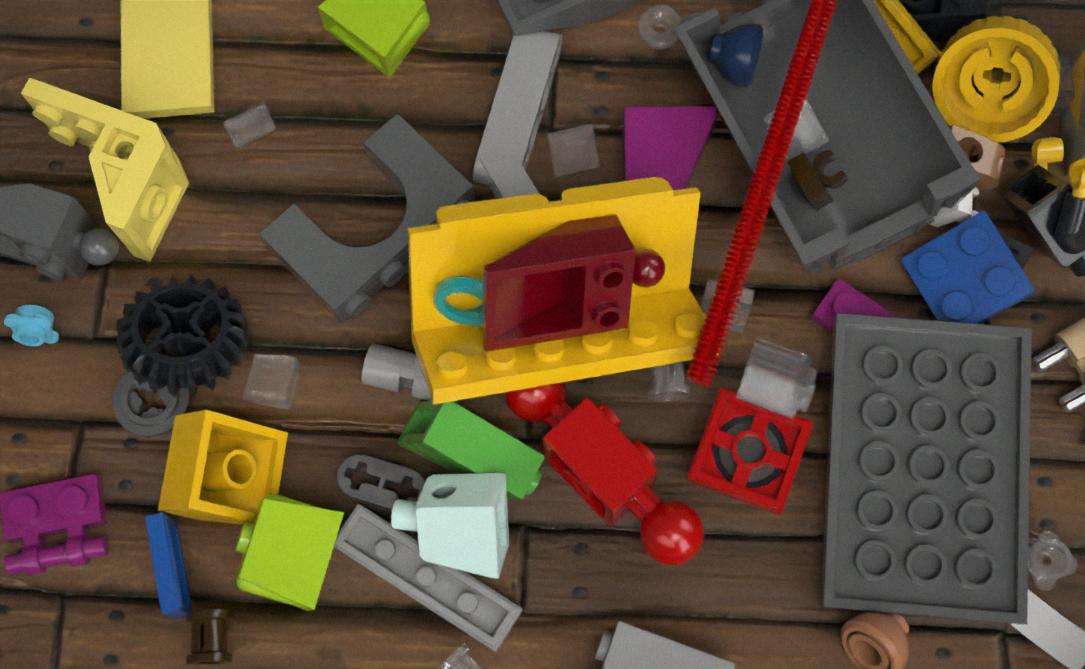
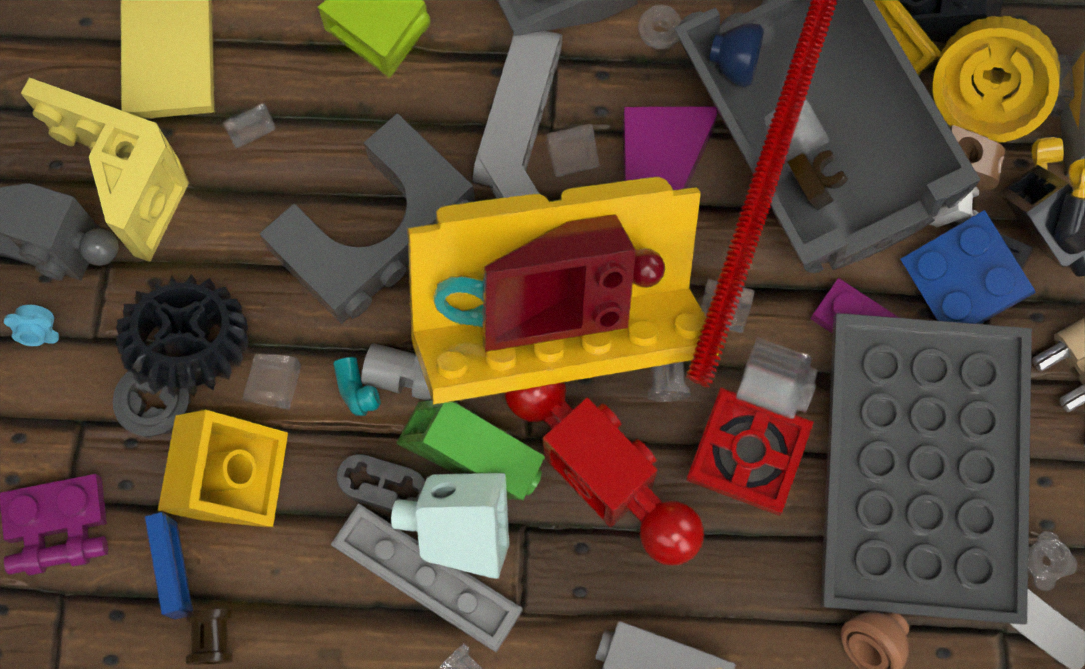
(286, 550): lime torso -> none
(356, 397): none -> teal arm

